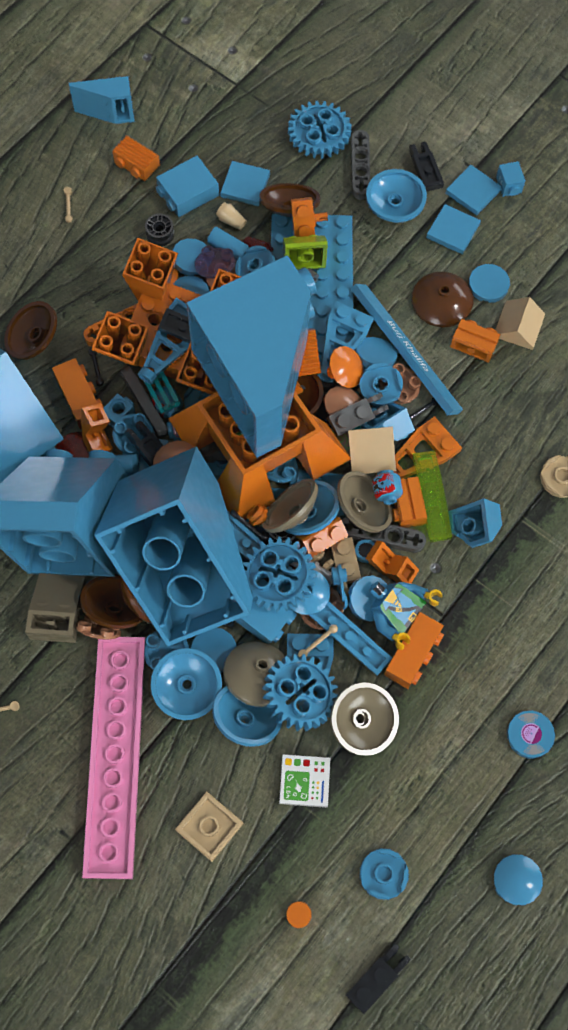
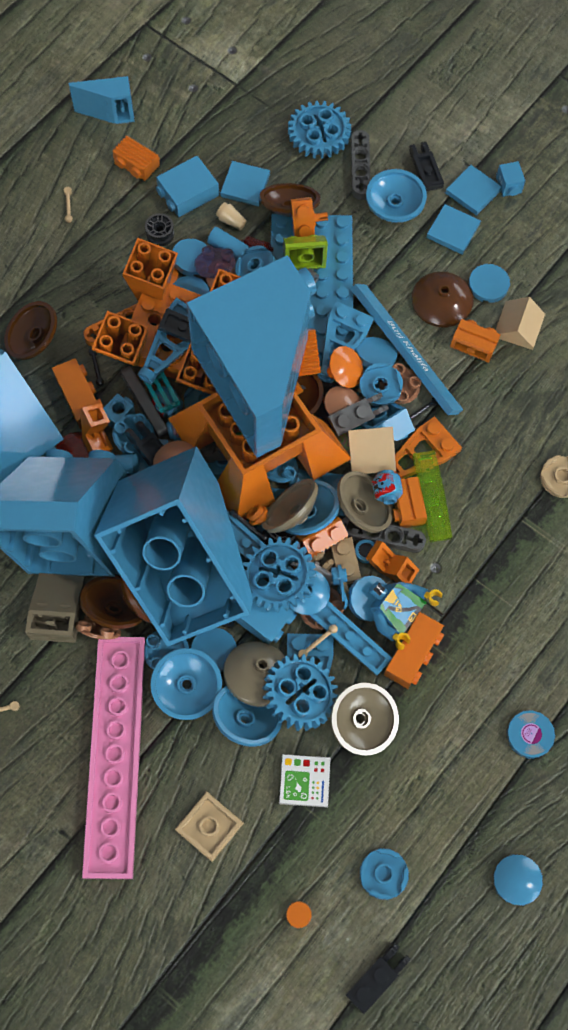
(476, 522): dark azure slope -> none

